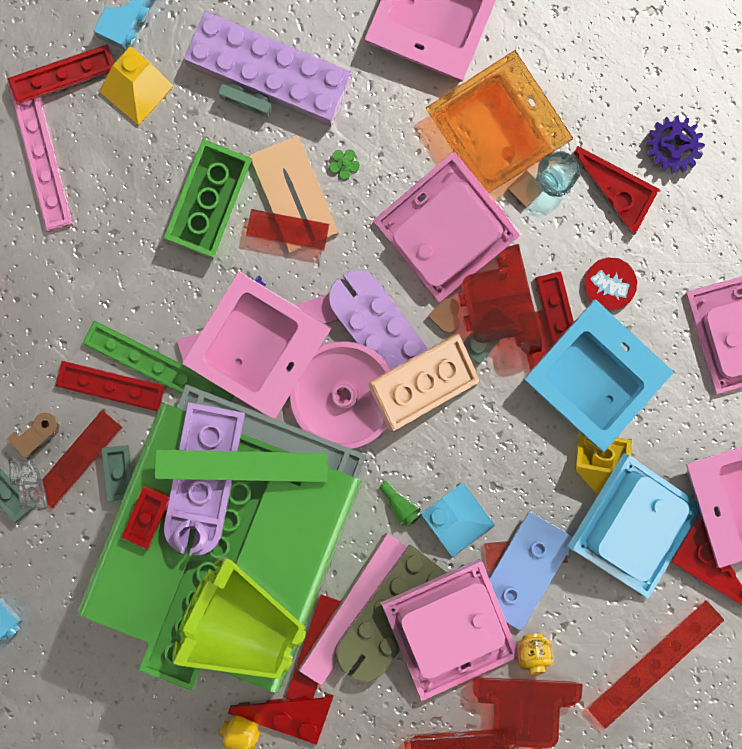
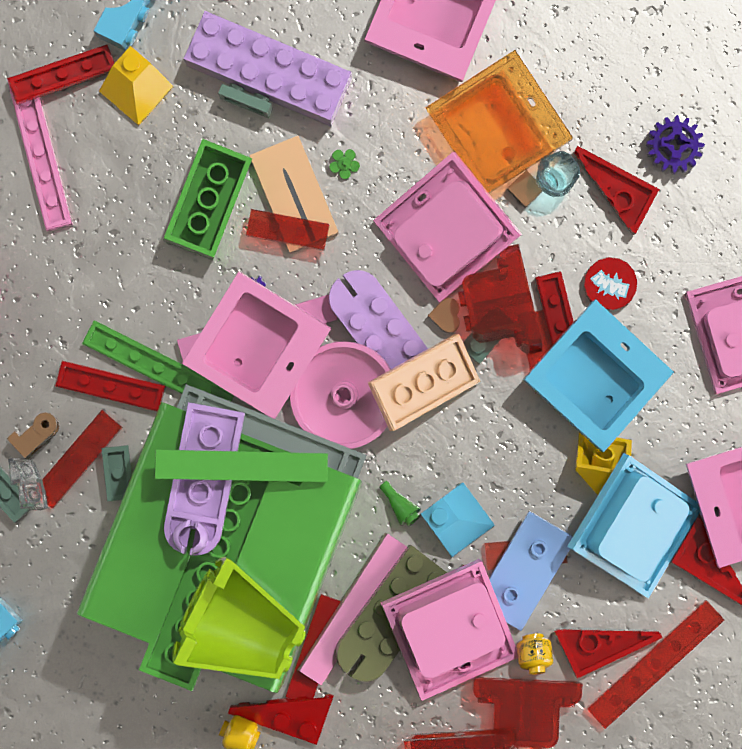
(146, 517): red plate -> none
(596, 648): none -> red wing

